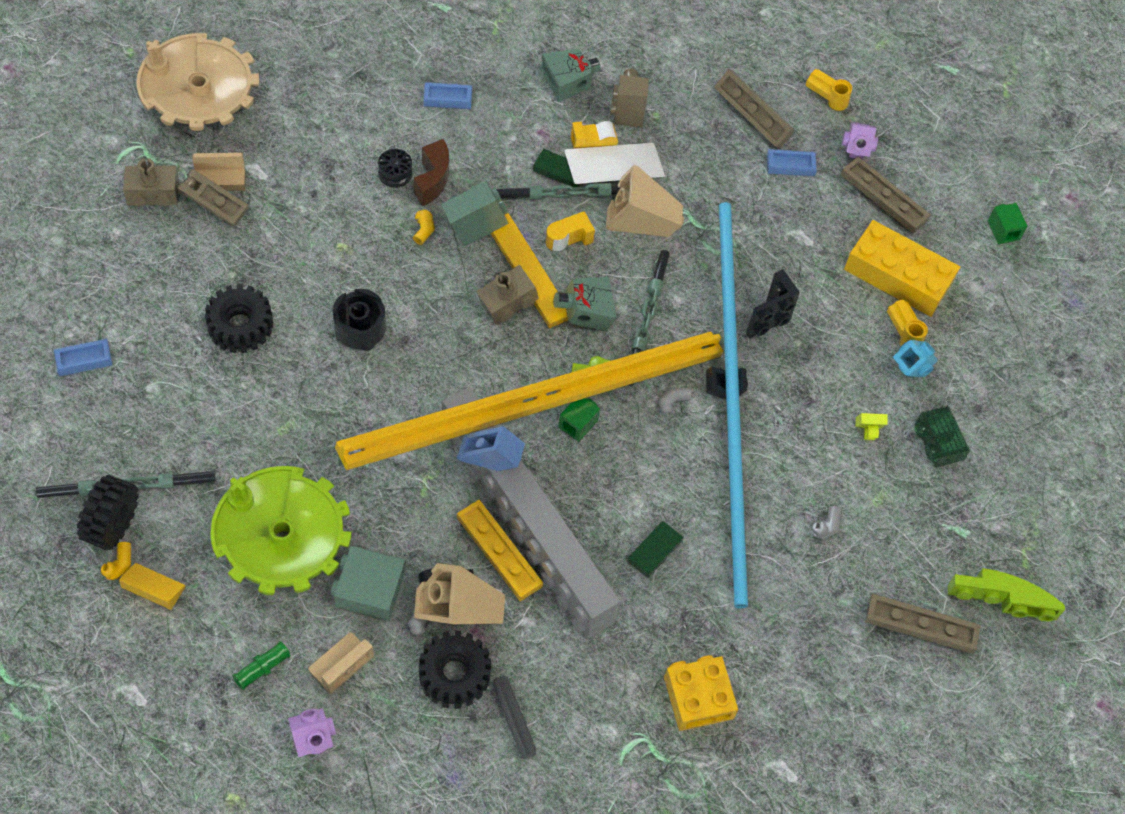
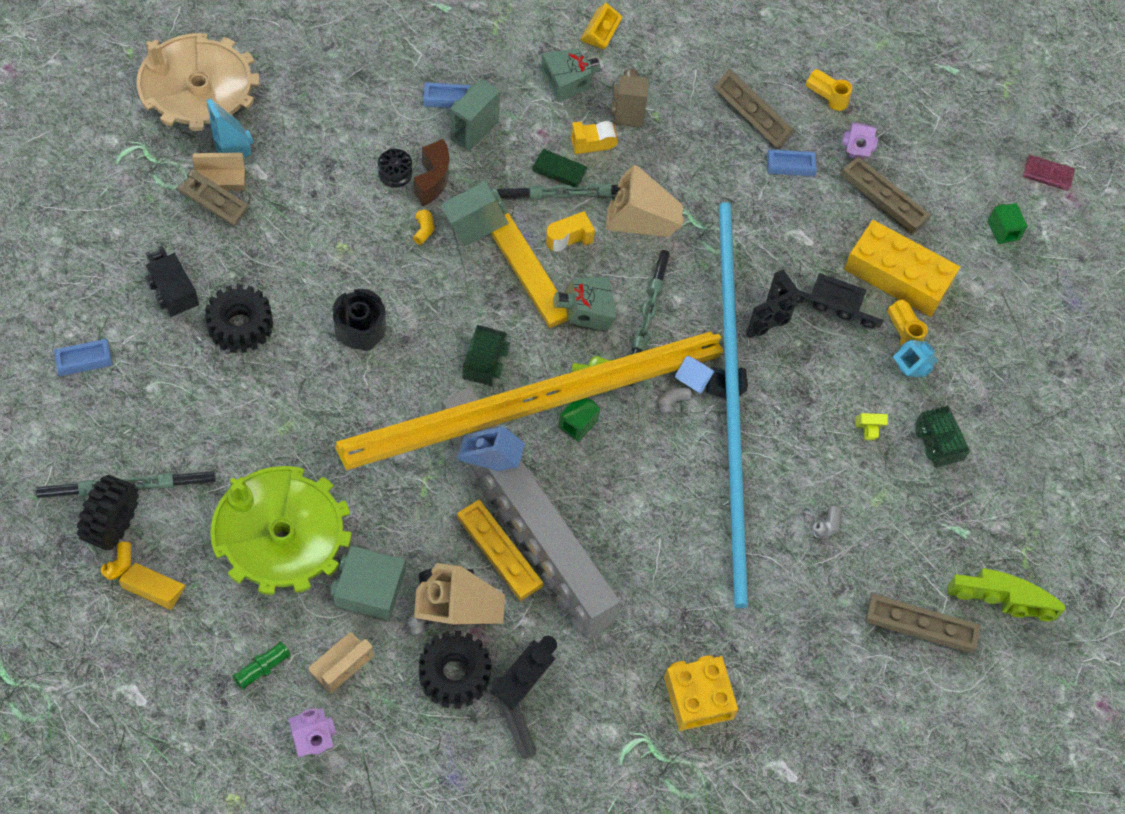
(150, 184): dark tan brick -> none
(170, 282): none -> black brick
(227, 131): none -> medium azure slope
(474, 114): none -> sand green brick
(485, 355): none -> clear green brick
(507, 294): dark tan brick -> none
(525, 672): none -> black brick
(601, 26): none -> yellow slope
(612, 162): white sticker -> none
(655, 549): dark green tile -> none
(694, 374): none -> light blue slope
(840, 298): none -> black bracket
(1048, 172): none -> clear pink tile

